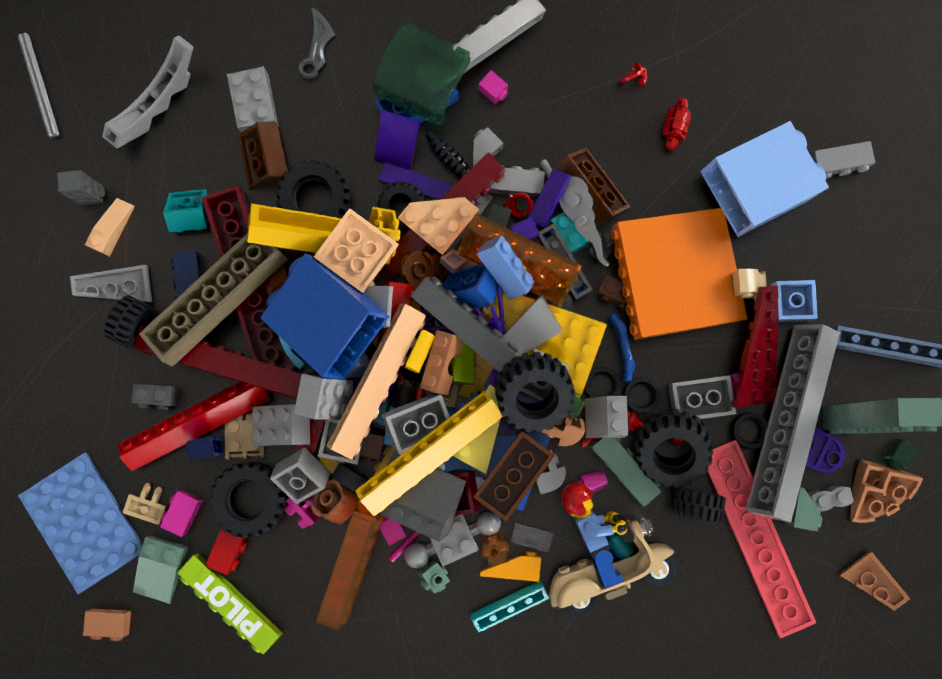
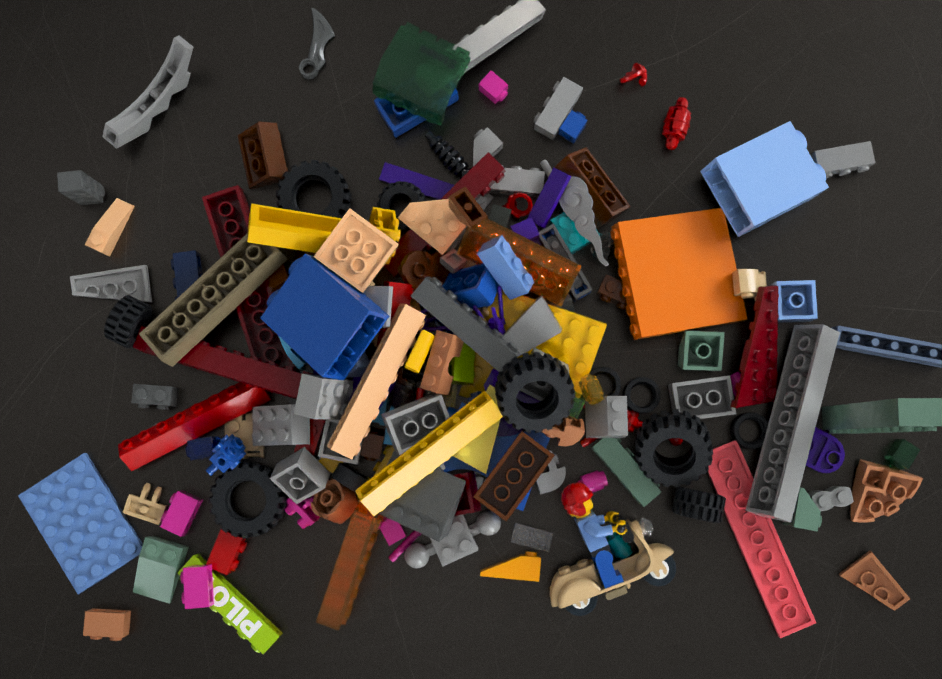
(38, 85): light grey axle -> none
(186, 211): teal slope -> none
(197, 586): none -> dark pink brick
(226, 454): none -> blue brick
(252, 97): light grey brick -> none
(396, 140): dark purple tile -> none
(433, 577): sand green brick -> none
(466, 208): none -> reddish brown slope
(495, 550): clear orange brick -> none
(509, 606): teal brick -> none
(557, 108): none -> light grey brick
(572, 126): none -> blue brick
(591, 389): none -> clear yellow brick
(627, 359): blue piece -> none
(701, 350): none -> sand green slope

